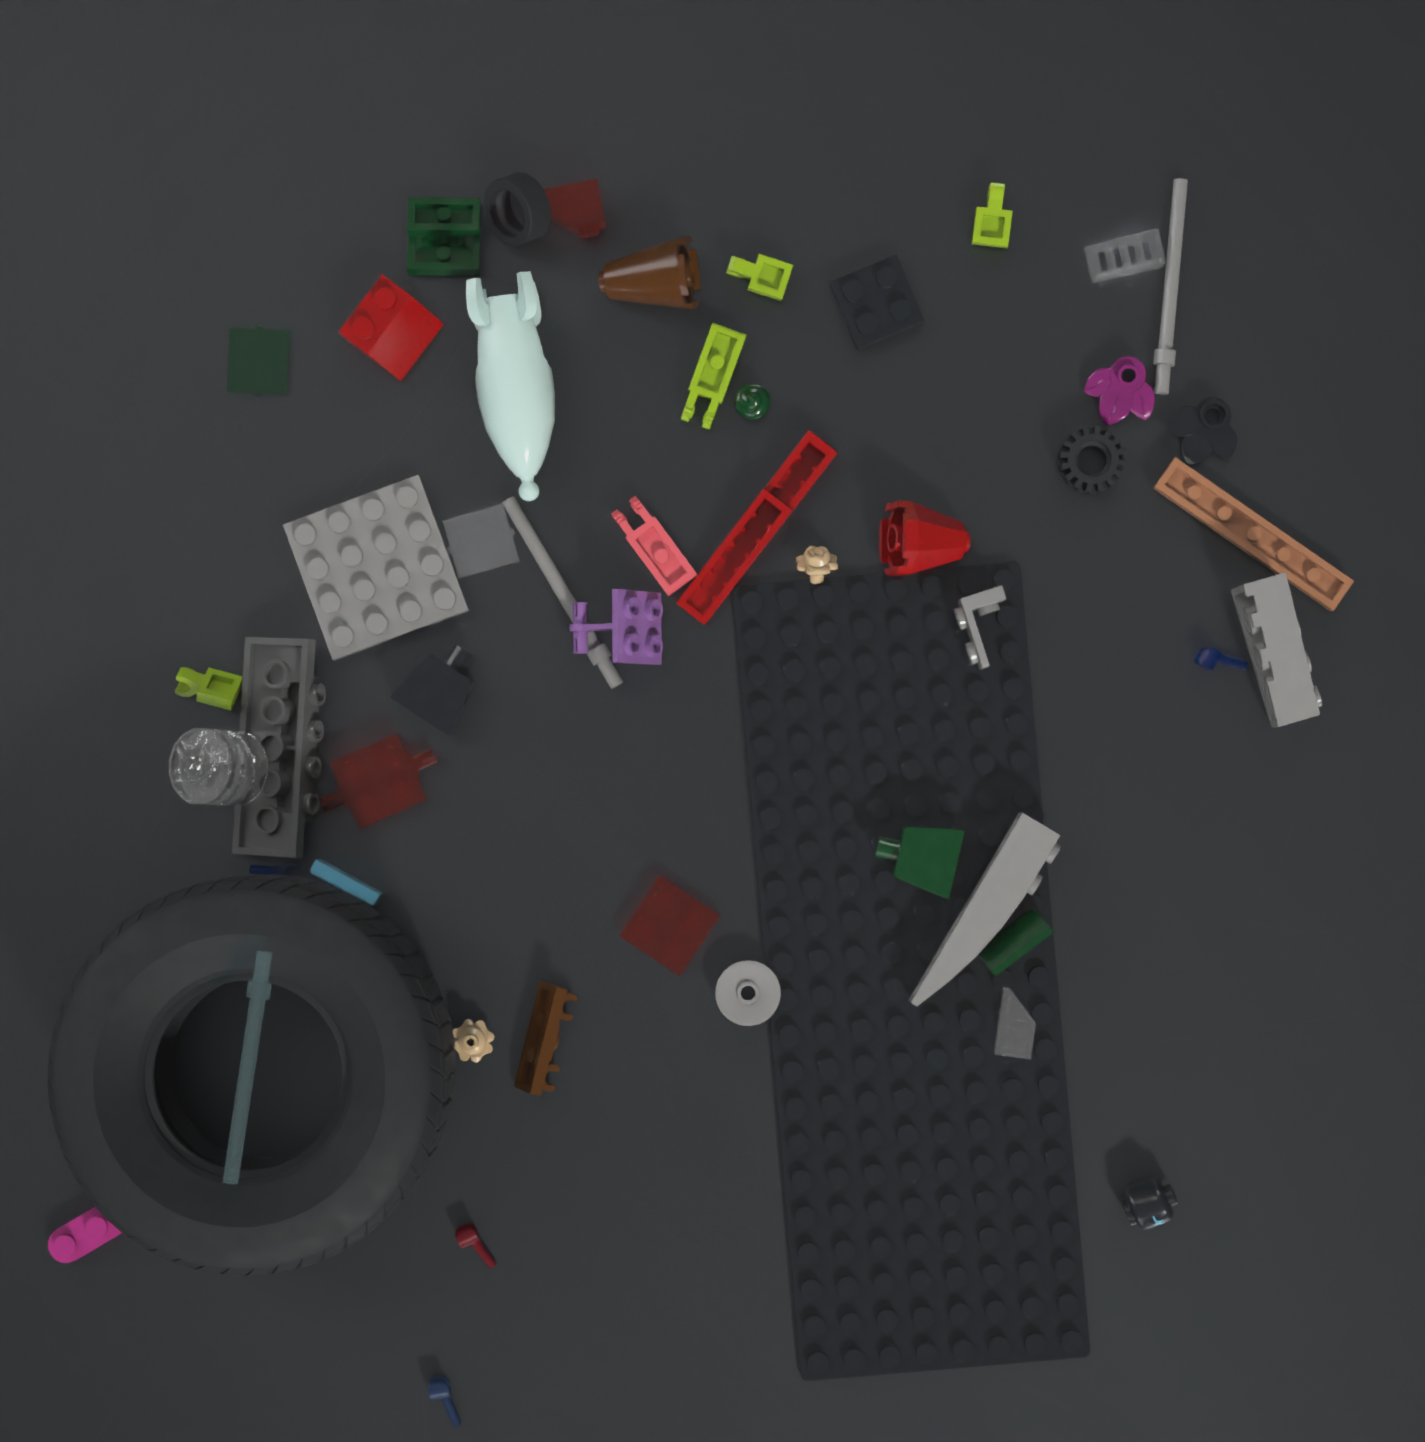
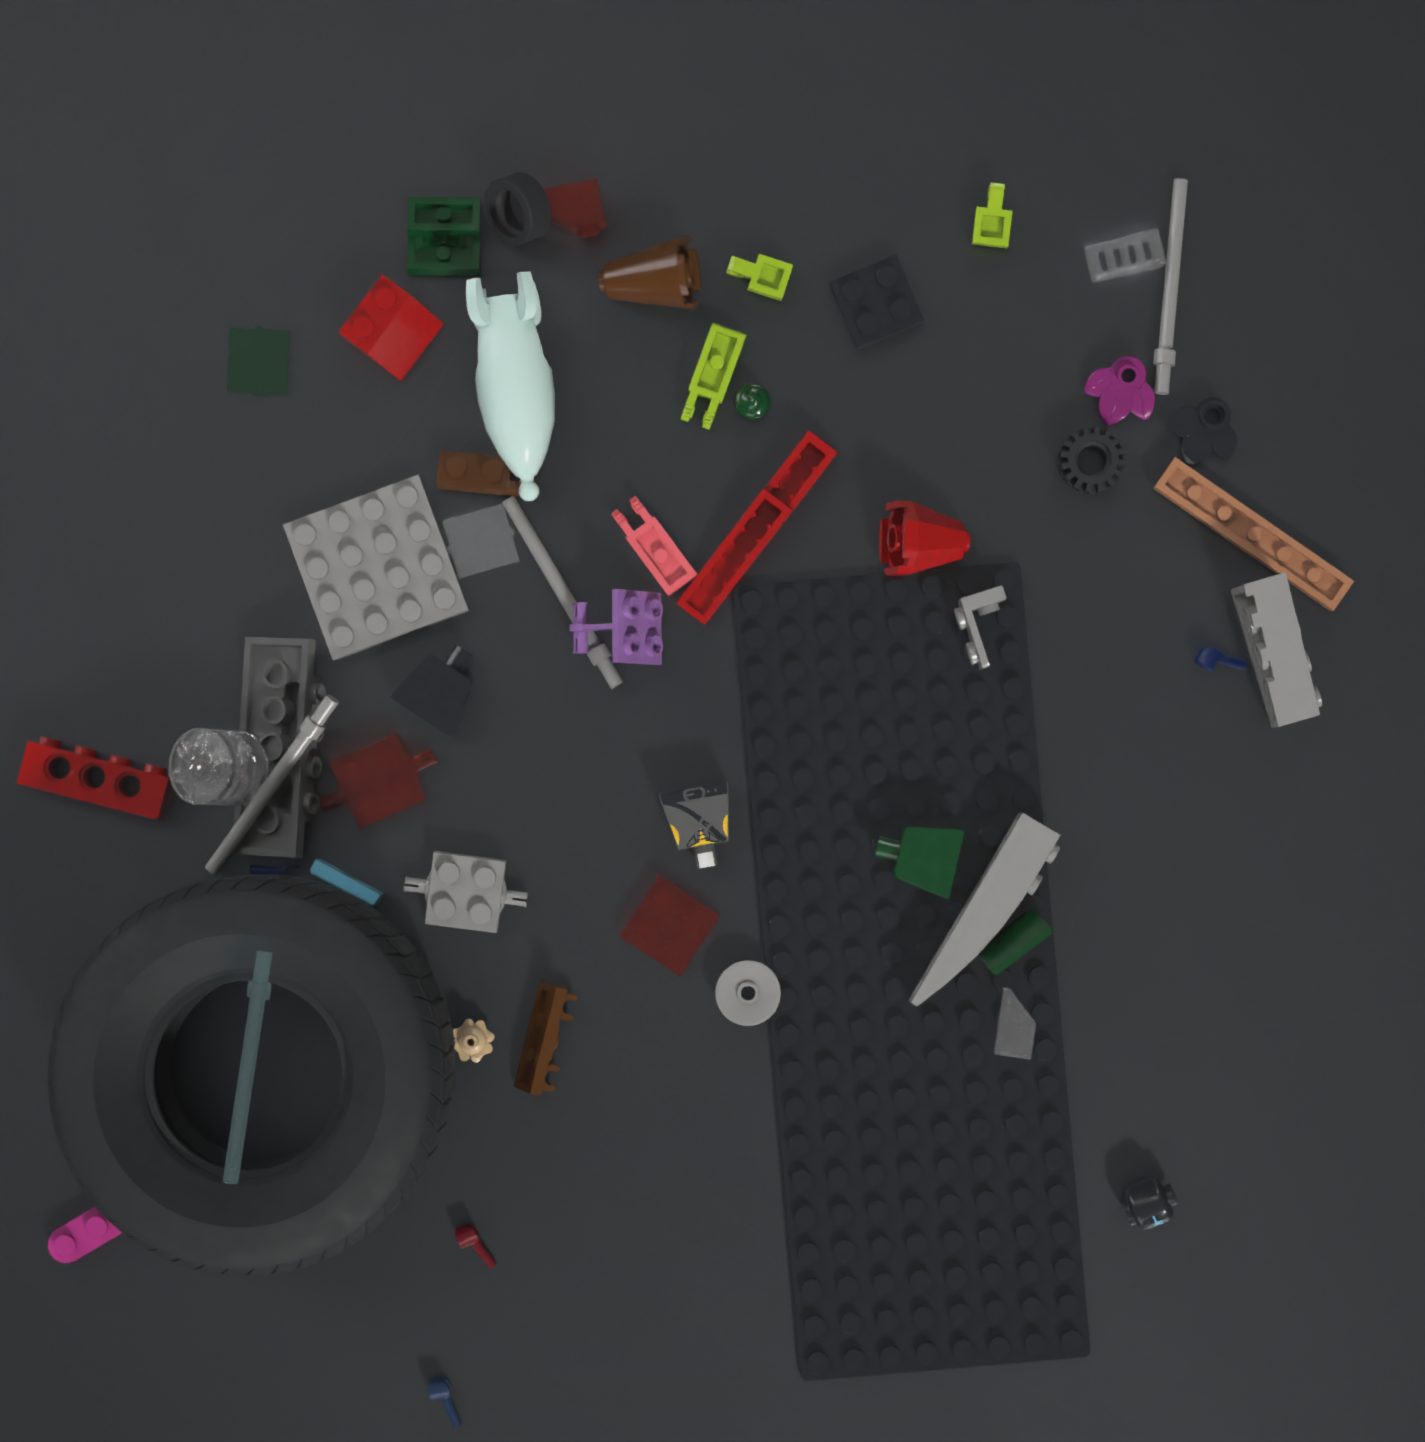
(39, 773): none -> red brick
(212, 688): lime plate -> none
(309, 730): none -> light grey bar
(465, 891): none -> light grey plate
(476, 474): none -> reddish brown plate
(699, 820): none -> torso
(816, 563): tan plant -> none

